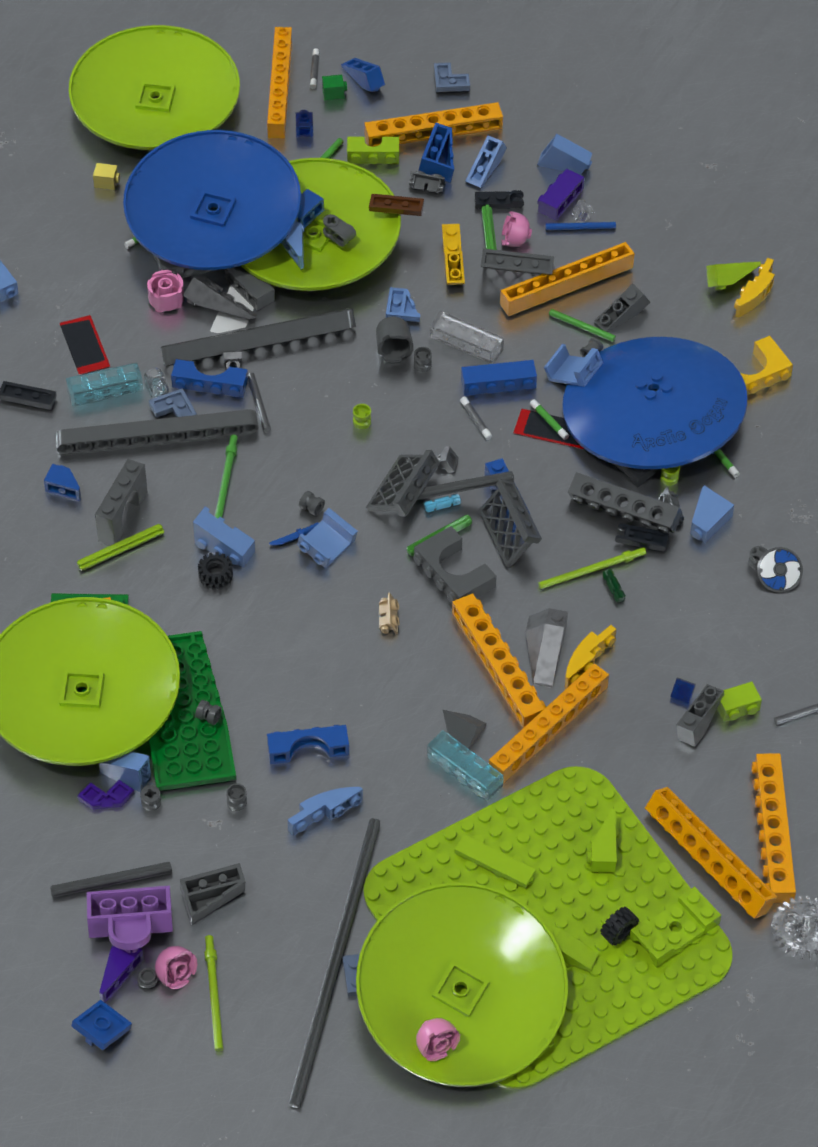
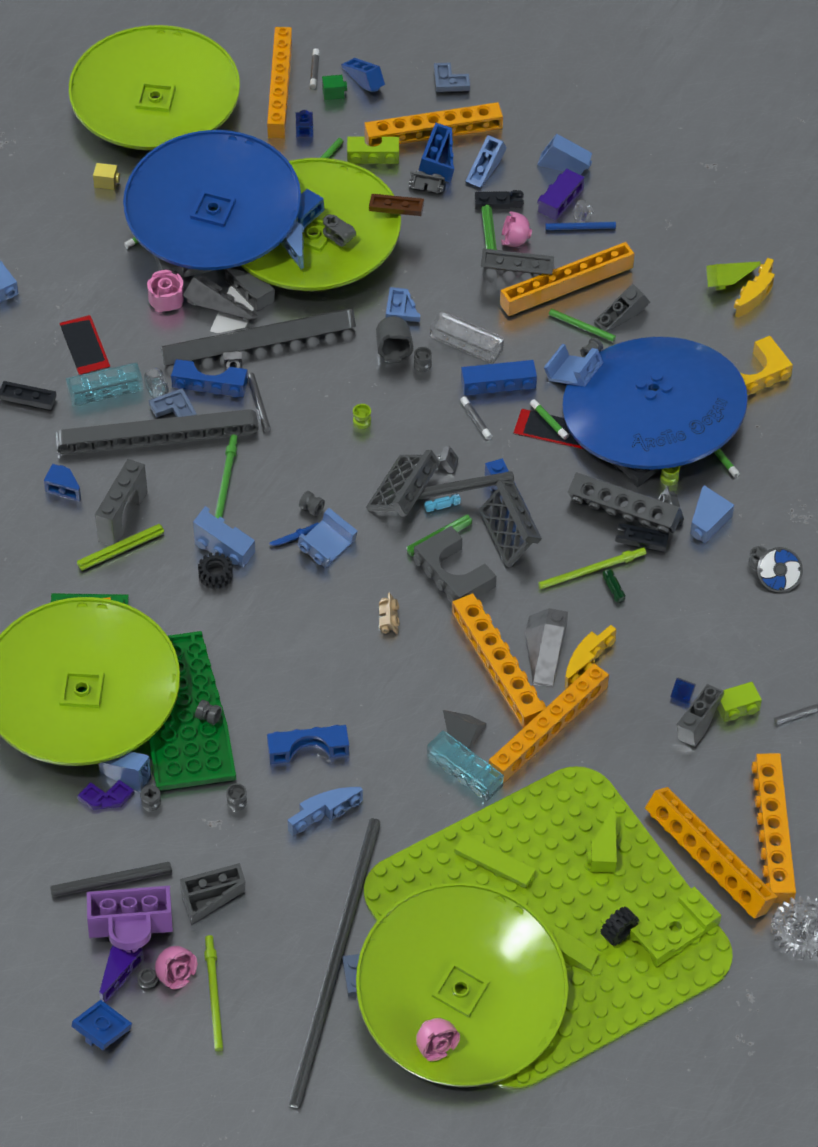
(452, 254): yellow slope -> none

